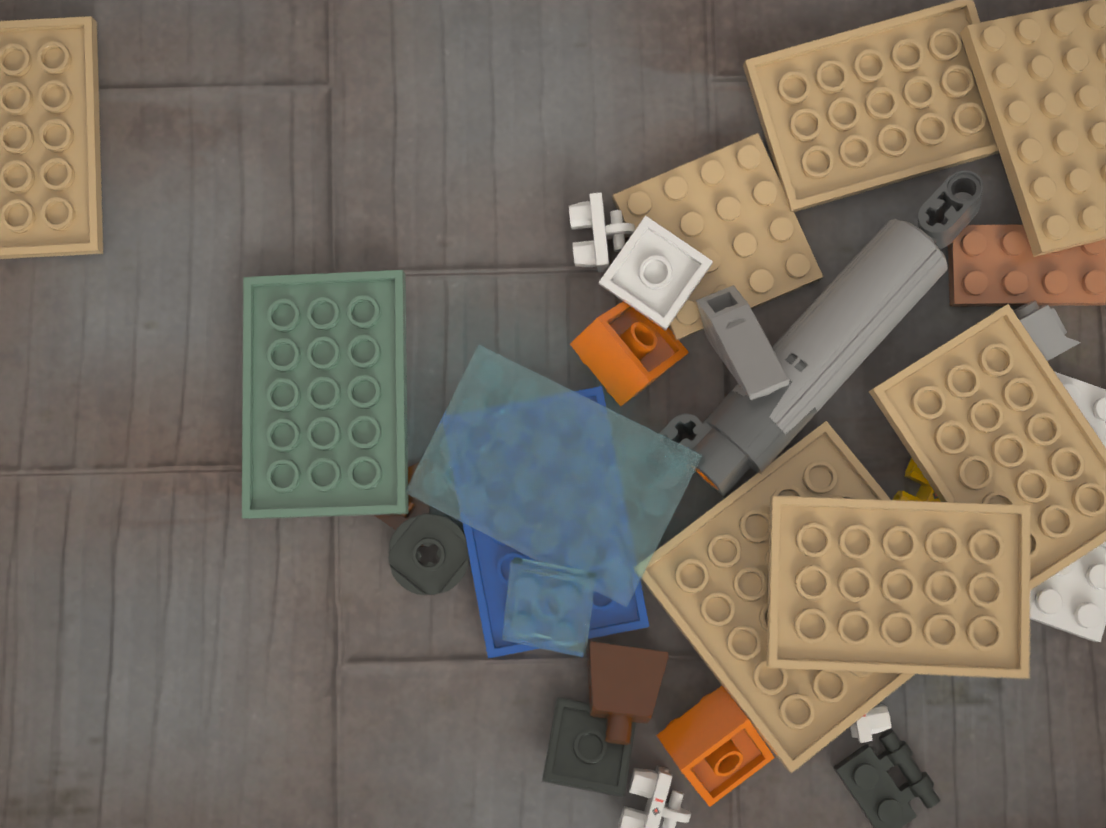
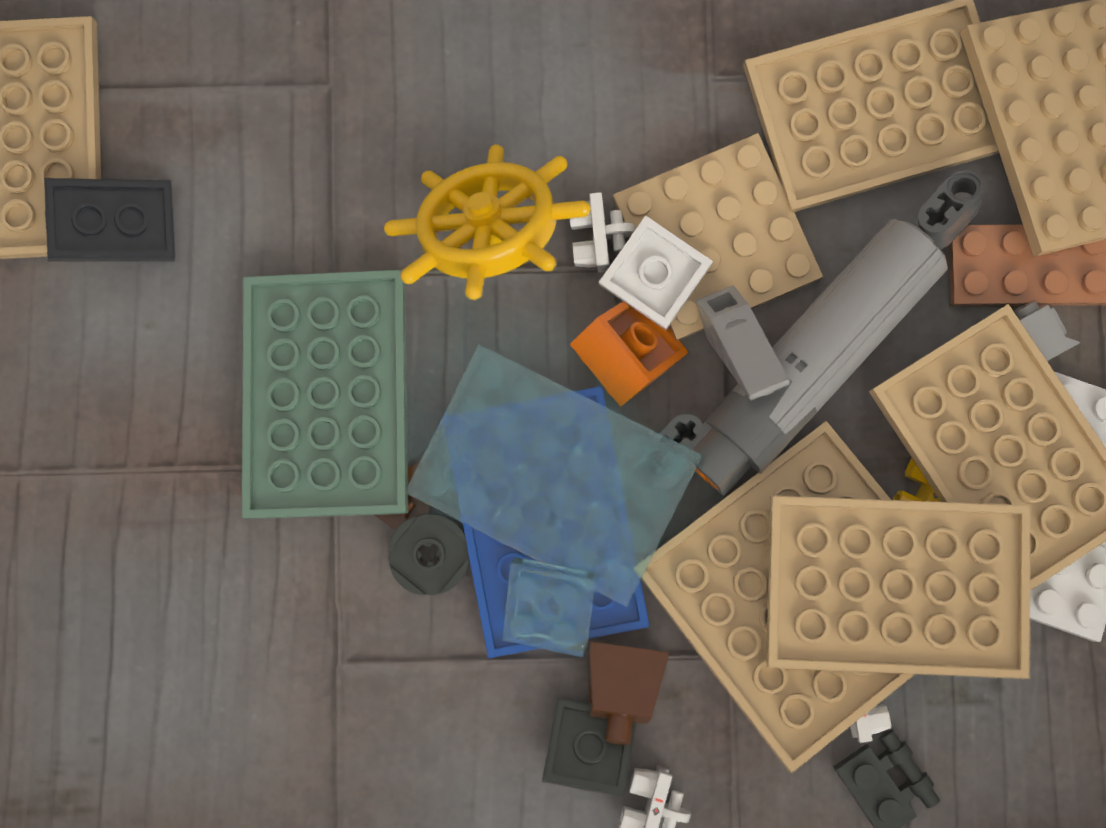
(109, 220): none -> black tile
(486, 220): none -> yellow piece
(715, 746): orange slope -> none

